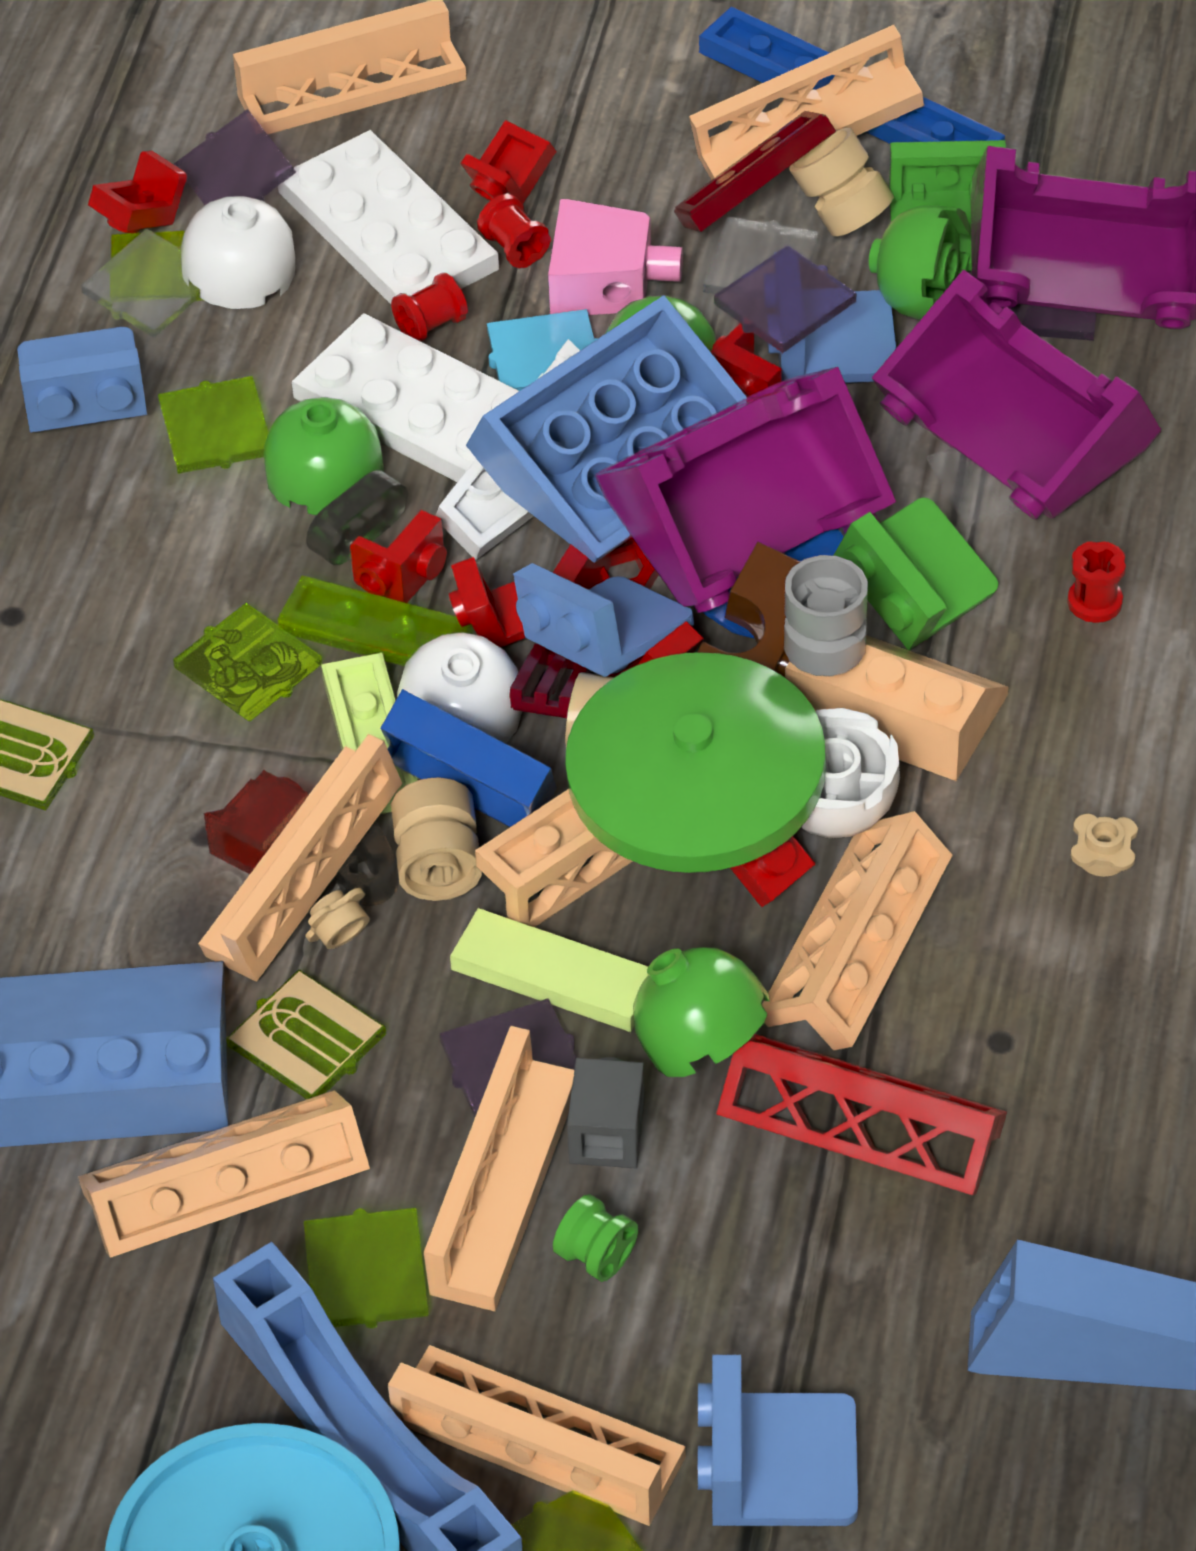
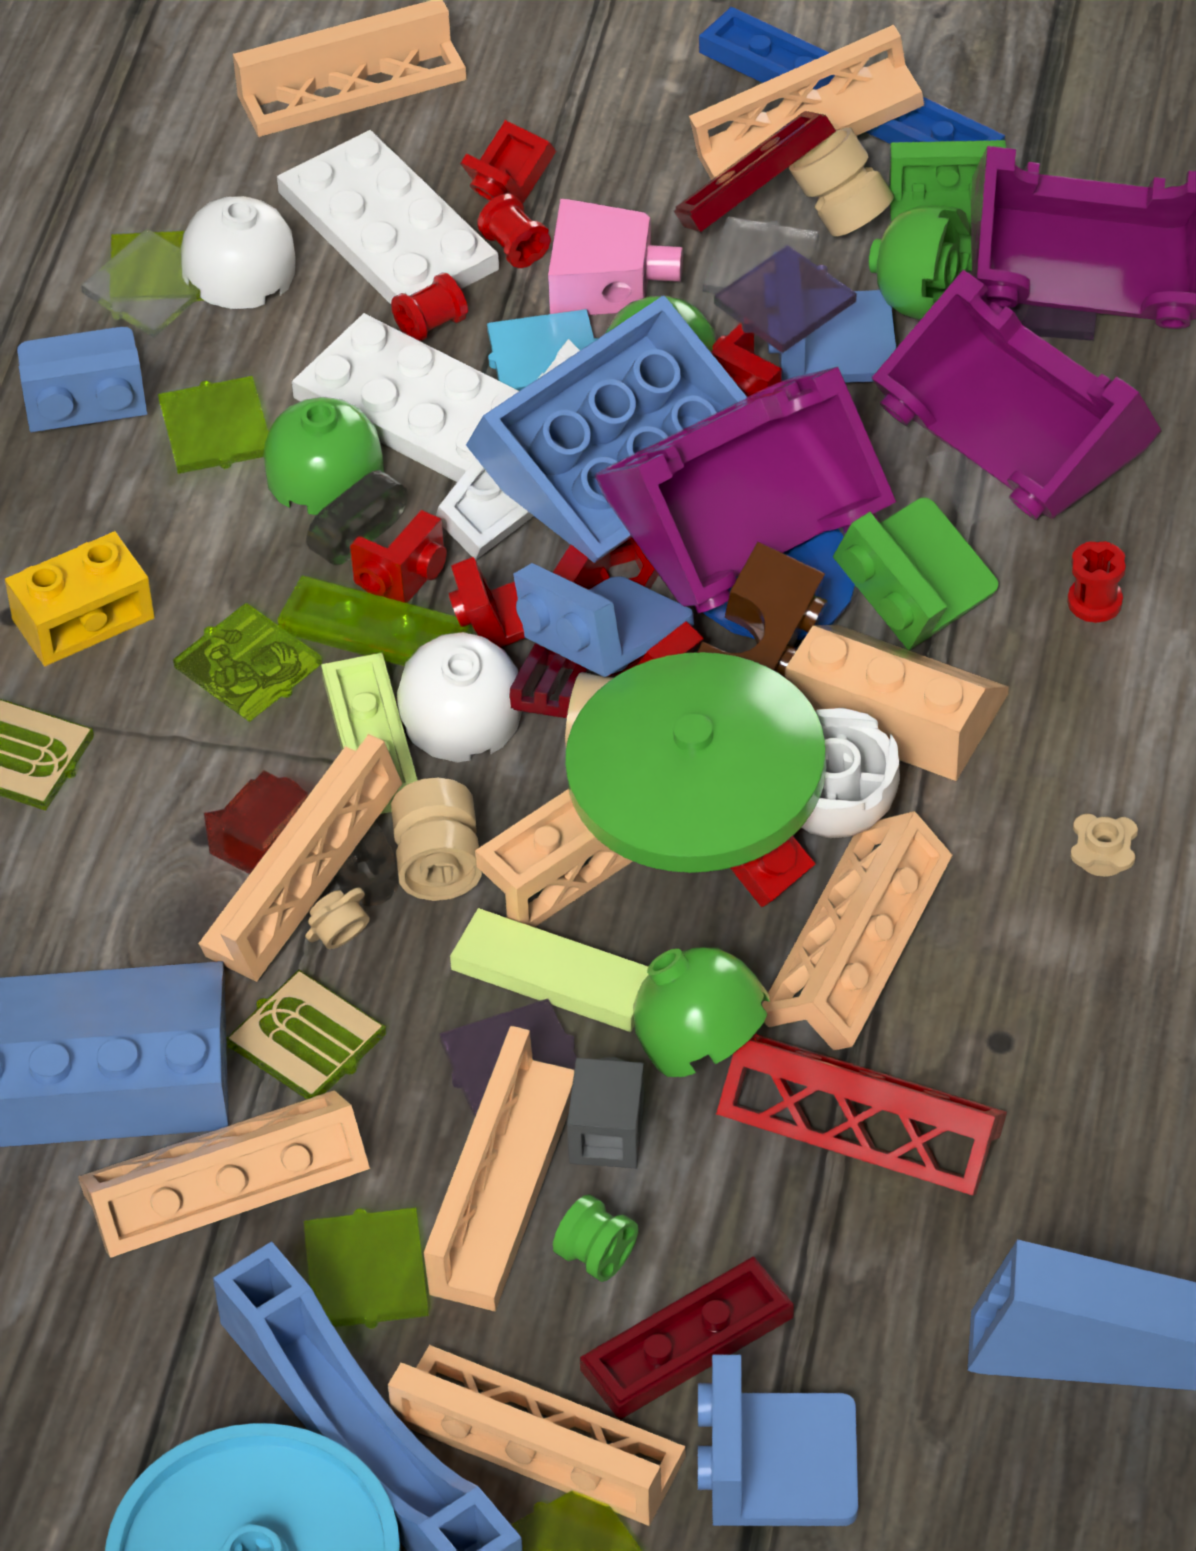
(79, 598): none -> yellow brick
(144, 201): red bracket -> none
(235, 162): clear purple piece -> none
(437, 744): blue container -> none
(684, 1336): none -> dark red tile
(825, 615): light grey wheel -> none

